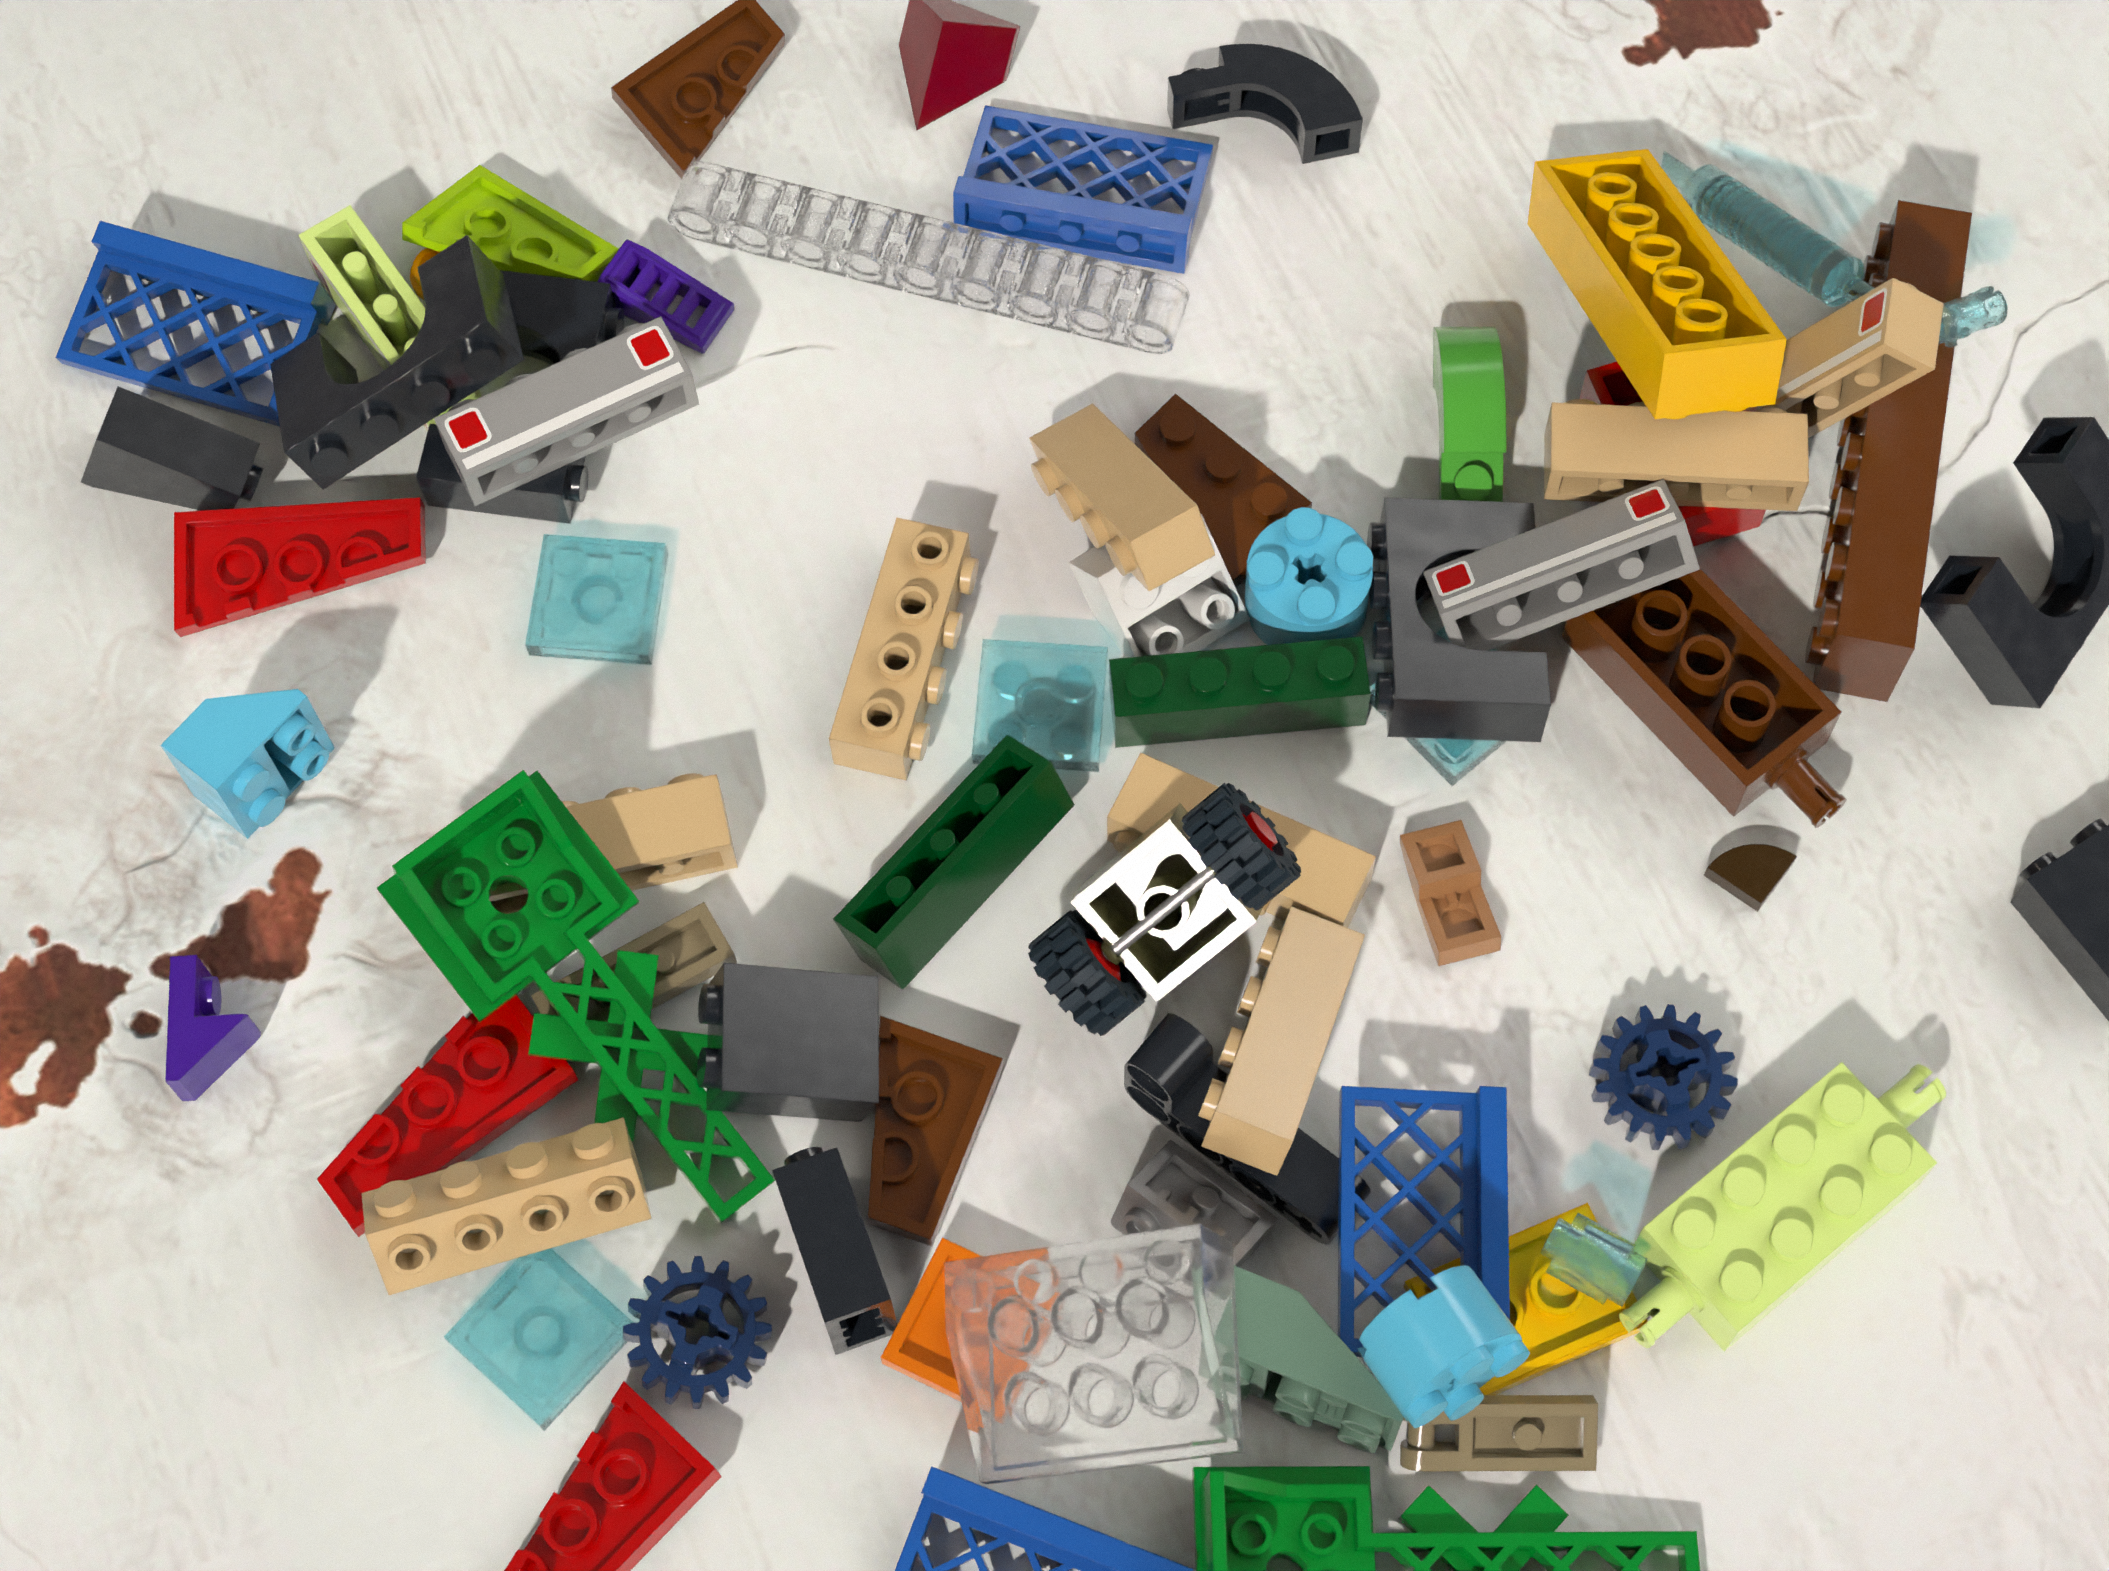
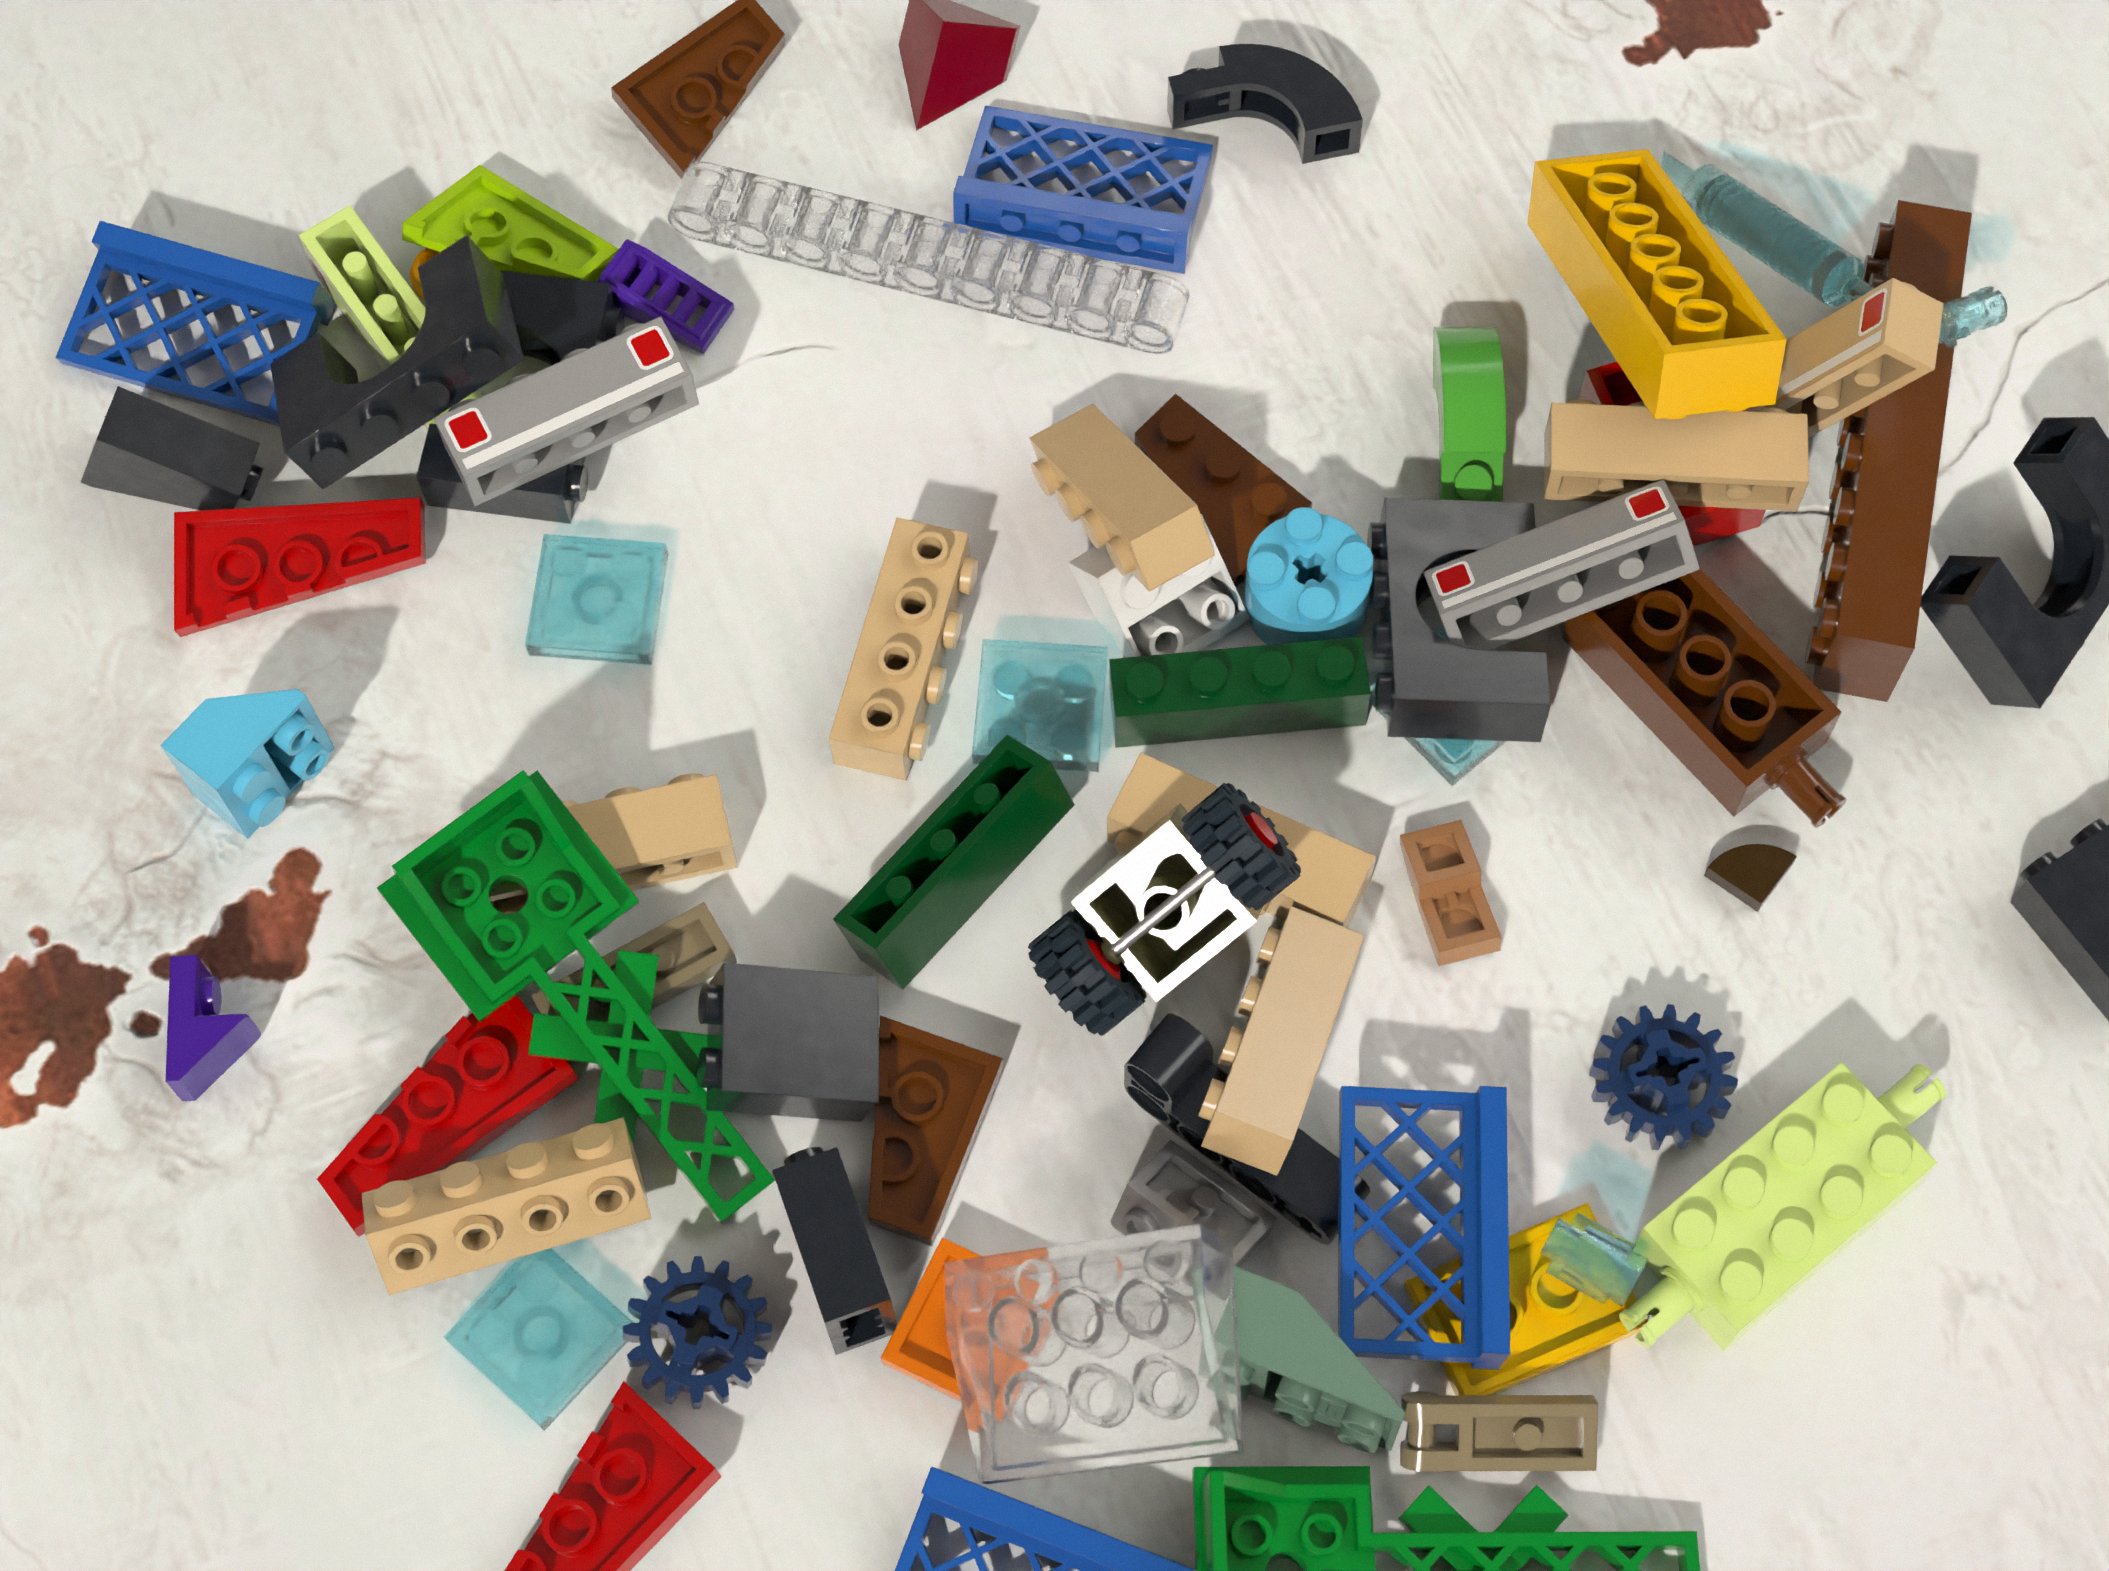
(1441, 1347): medium azure brick -> none

